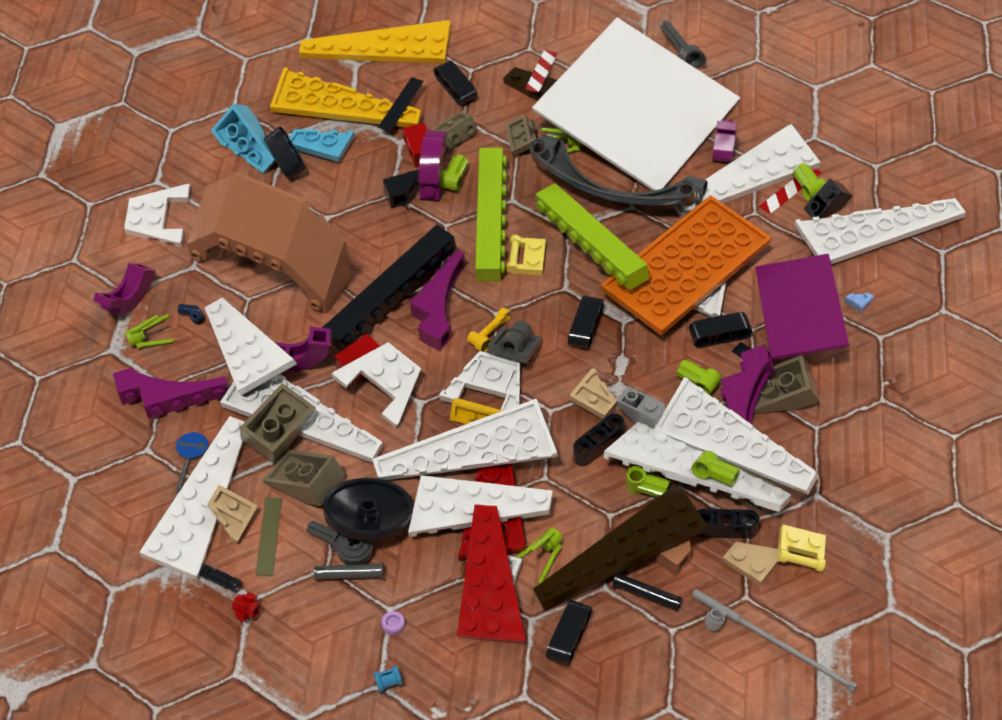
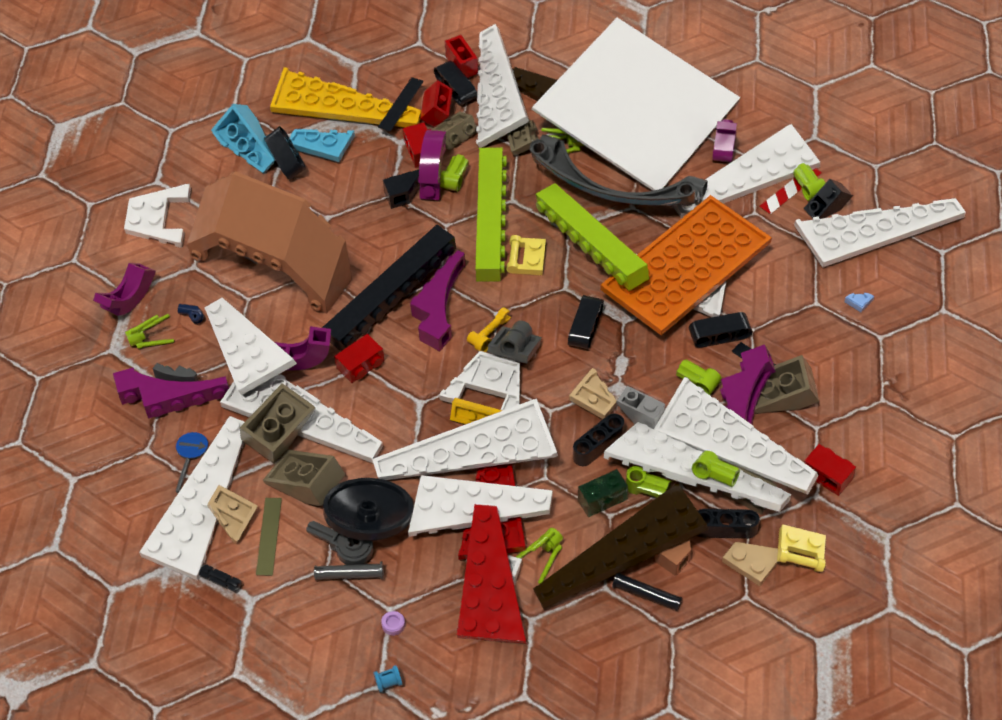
(180, 374): none -> dark grey slope
(246, 606): red gear -> none
(388, 371): white wing -> none
(399, 44): yellow wing -> none
(436, 103): none -> red brick
(462, 55): none -> red brick
(498, 94): none -> white wing
(541, 71): sticker -> none
(569, 632): black beam -> none
(602, 493): none -> clear green brick
(689, 53): dark grey piece -> none
(715, 620): light grey piece -> none
(801, 307): magenta piece -> none
(832, 470): none -> red brick

